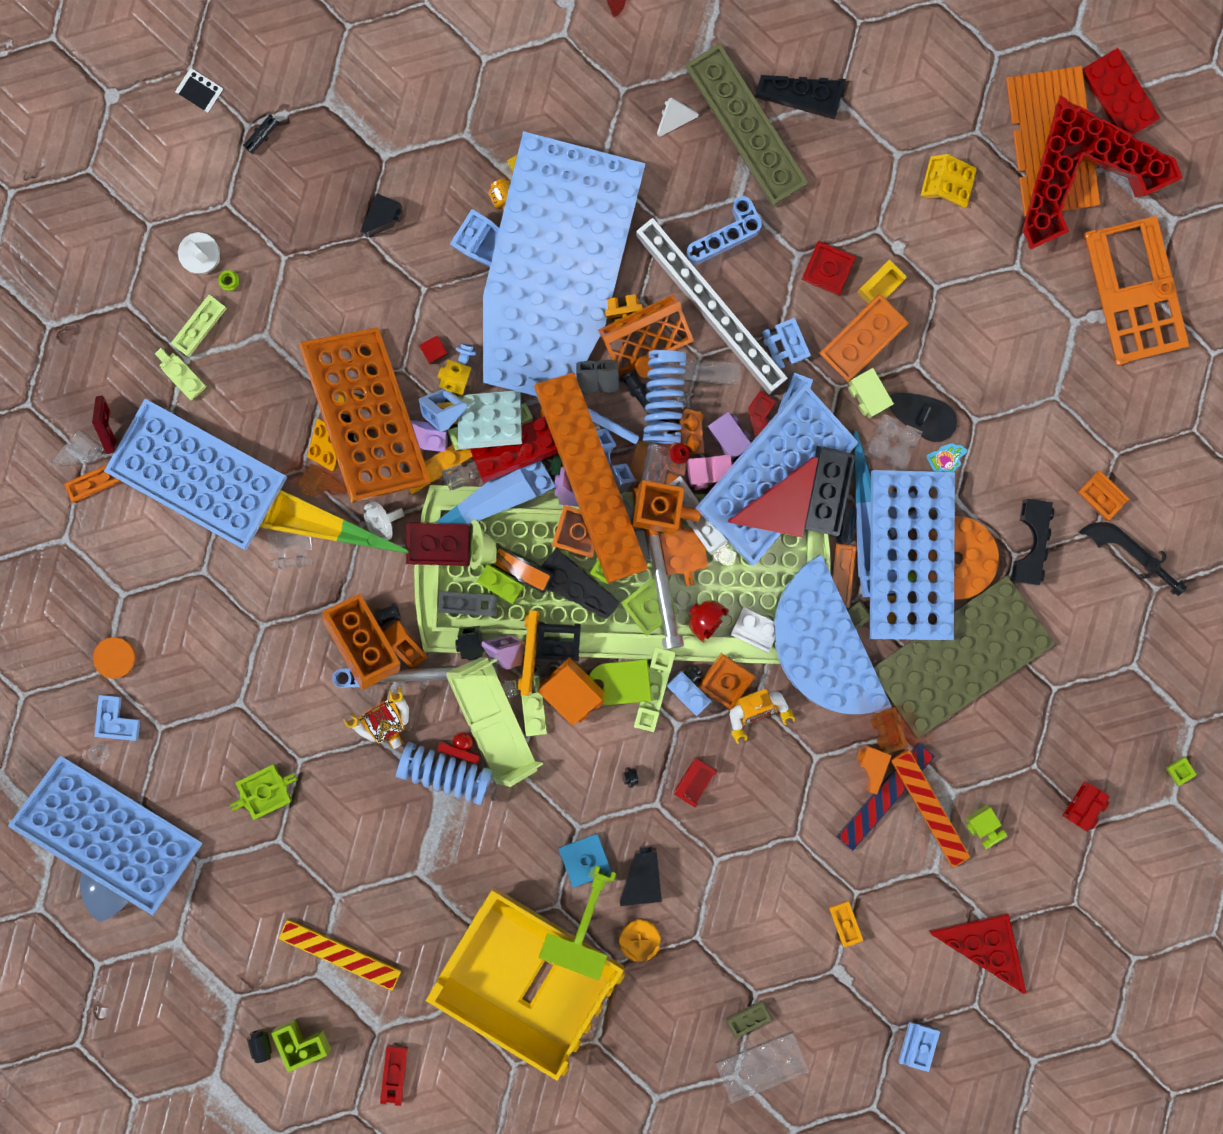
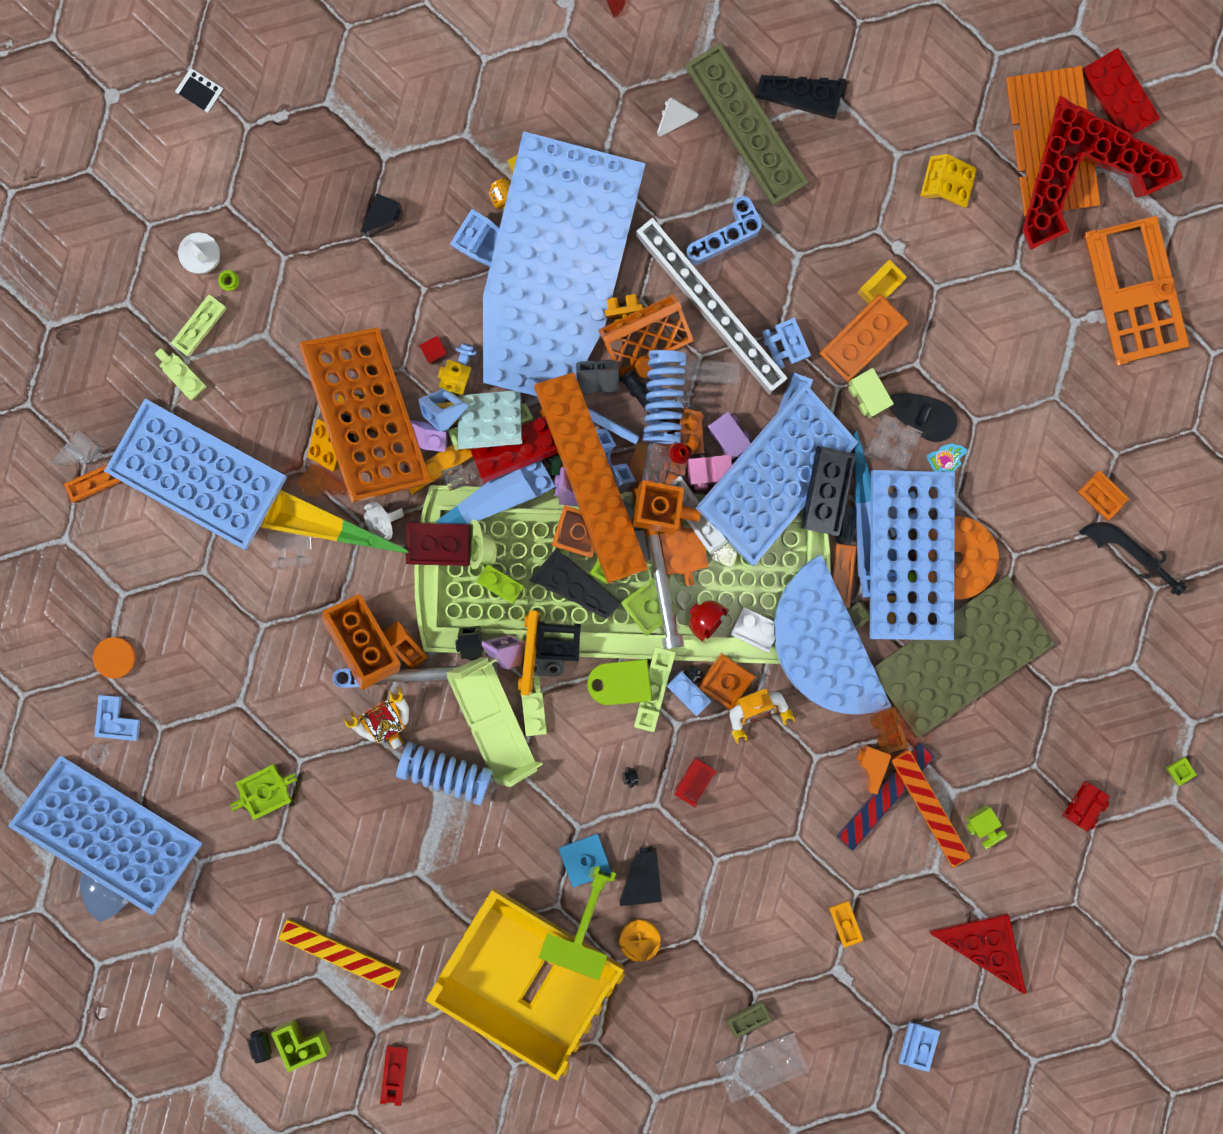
(101, 424): dark red tile -> none
(260, 134): black pin -> none
(387, 614): black bush -> none
(460, 748): red tile -> none
(467, 603): dark grey plate -> none
(510, 687): clear hose -> none
(523, 569): slope -> none
(571, 692): orange brick -> none
(758, 412): red tile -> none
(782, 506): red tile -> none
(828, 268): red tile -> none
(1037, 517): black arch -> none

